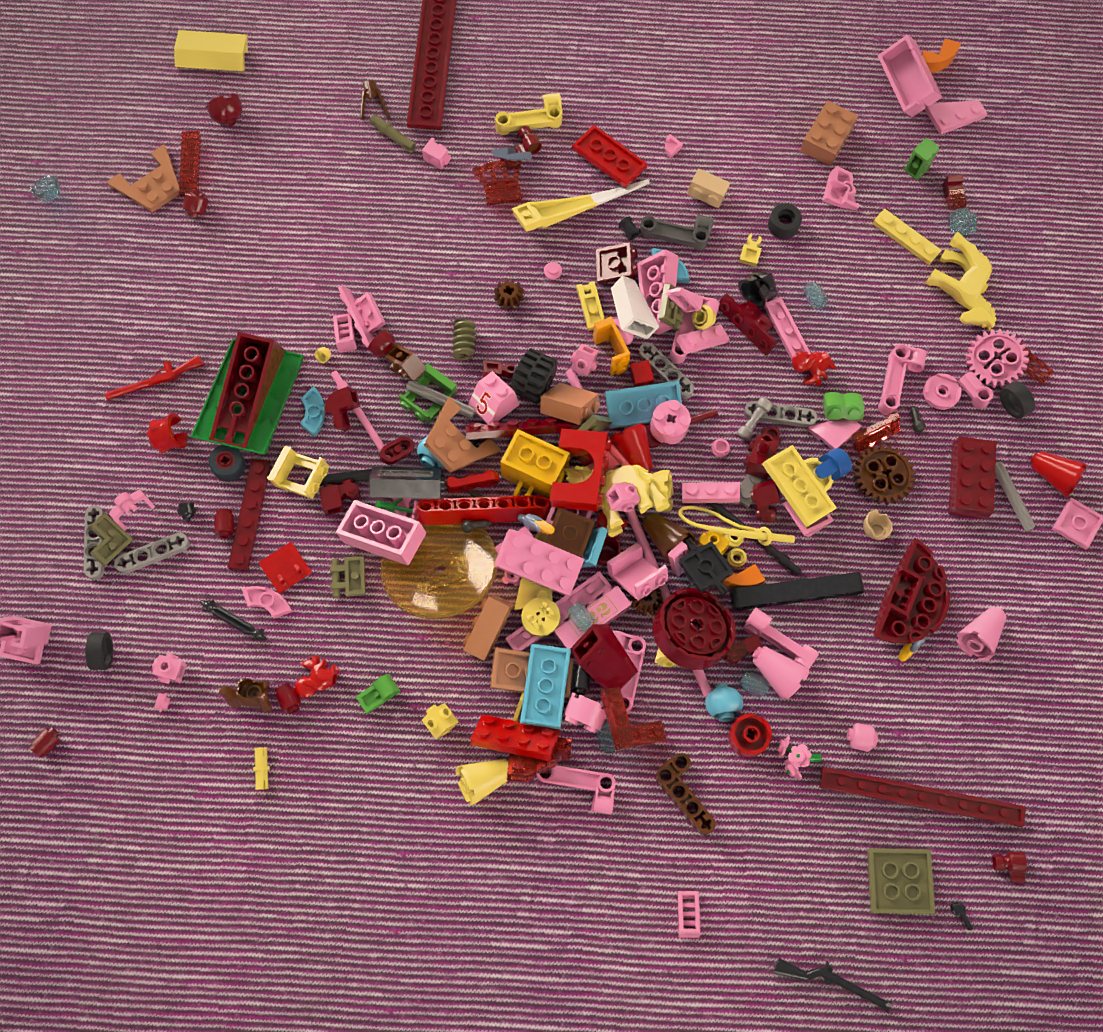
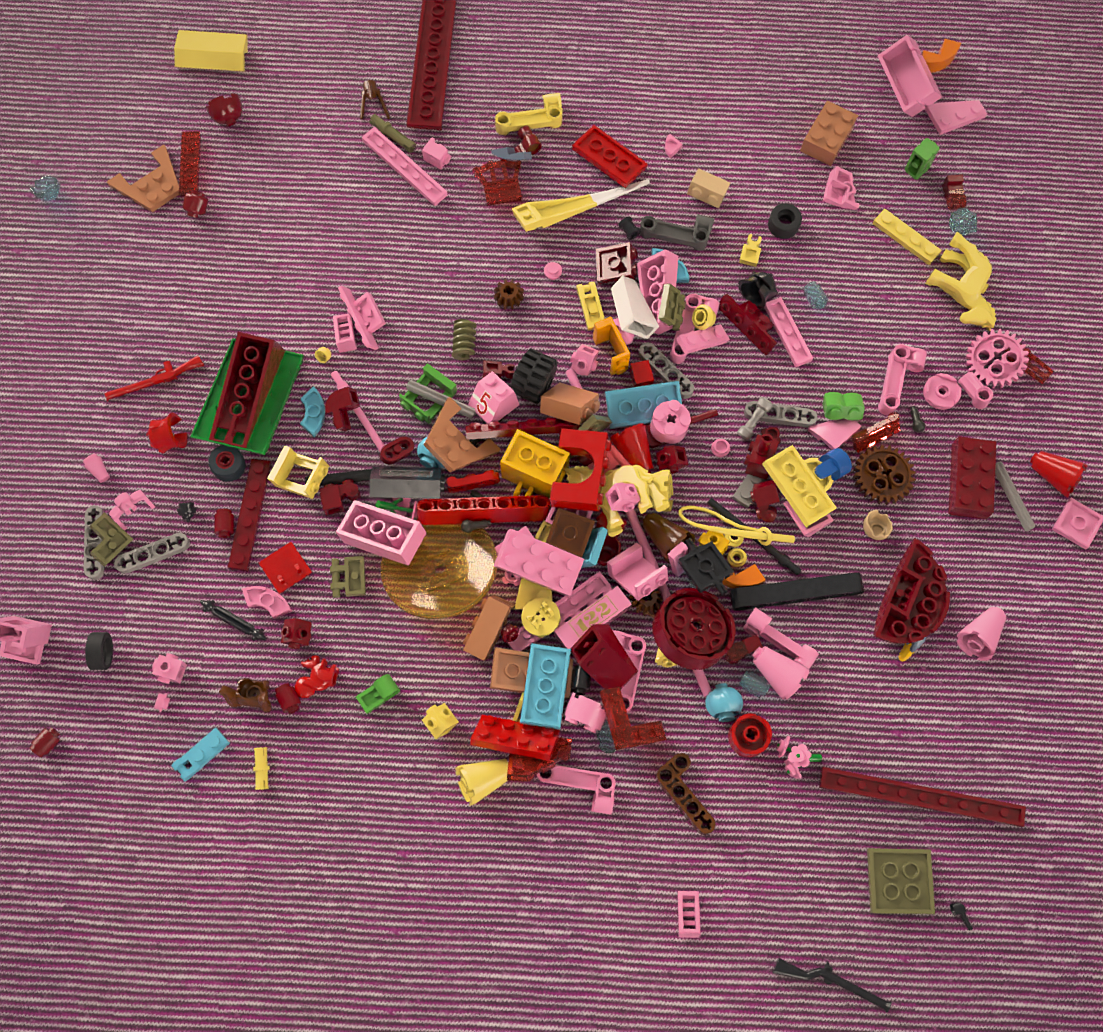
(96, 467): none -> bright pink cone
(201, 754): none -> medium azure plate
(296, 633): none -> dark red brick
(382, 343): dark red hair -> none
(404, 166): none -> bright pink plate
(405, 362): reddish brown brick -> none
(509, 633): none -> dark red plate
(536, 523): sand blue piece -> none
(580, 616): clear light blue brick -> none
(672, 458): none -> dark red brick
(685, 299): bright pink slope -> none
(711, 492): bright pink plate -> none
(816, 363): red animal -> none
(862, 737): bright pink head -> none
(1015, 864): dark red piece -> none
(1017, 400): black tyre -> none

